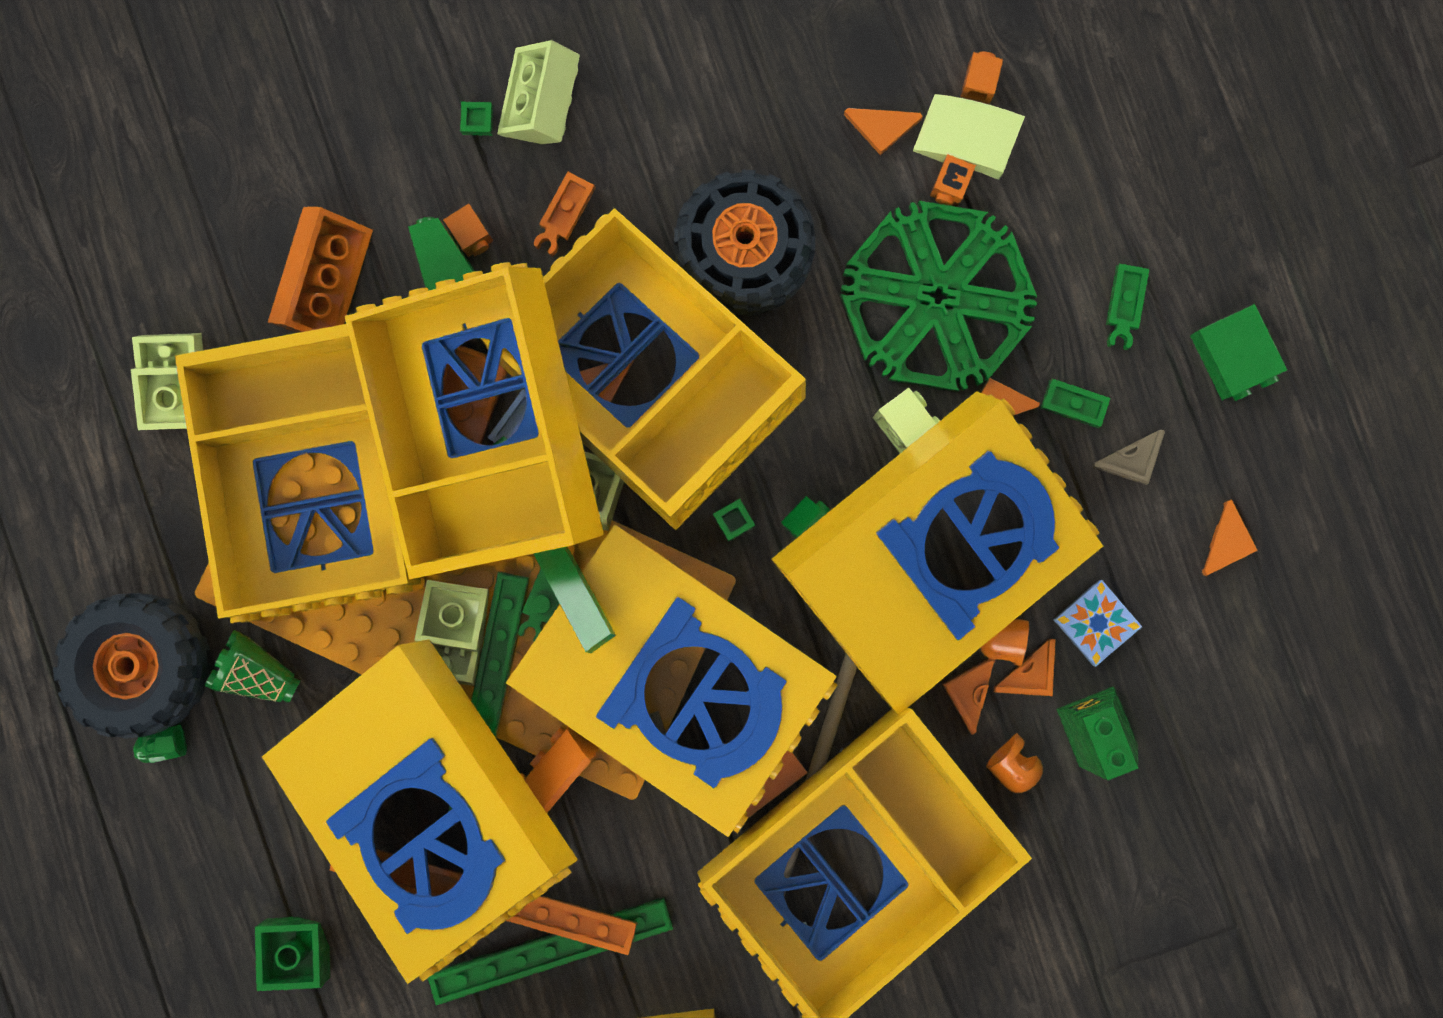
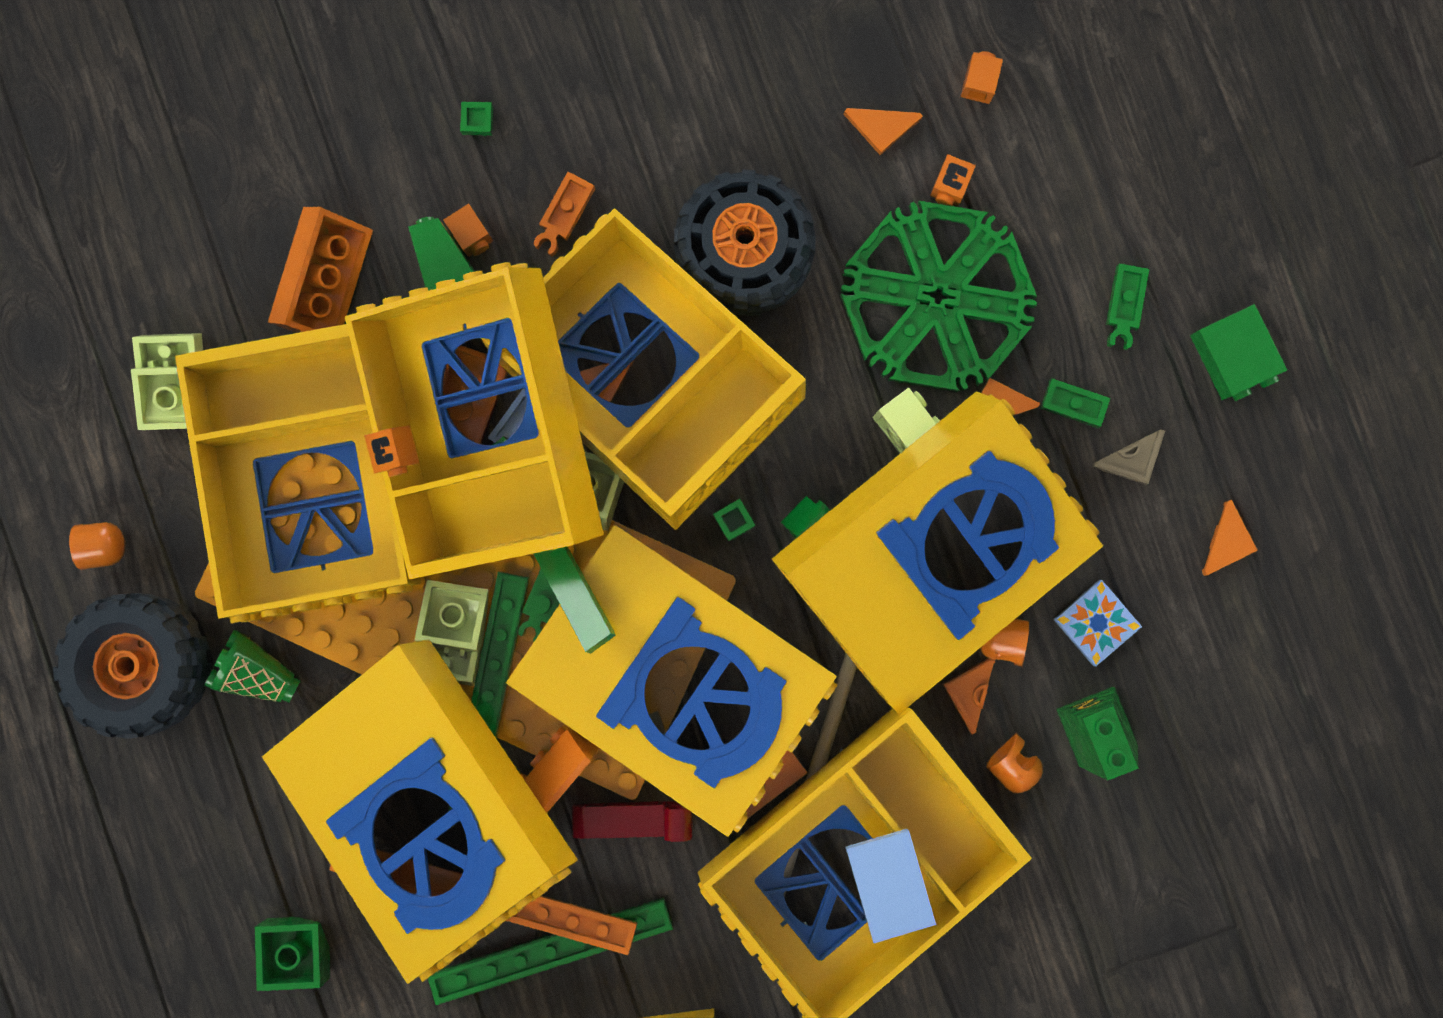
(96, 545): none -> orange helmet
(161, 745): green rock -> none
(391, 450): none -> orange brick
(539, 93): yellowish green slope -> none
(632, 820): none -> dark red beam
(890, 885): none -> light blue tile
(969, 132): yellowish green slope -> none
(1034, 676): orange tile -> none

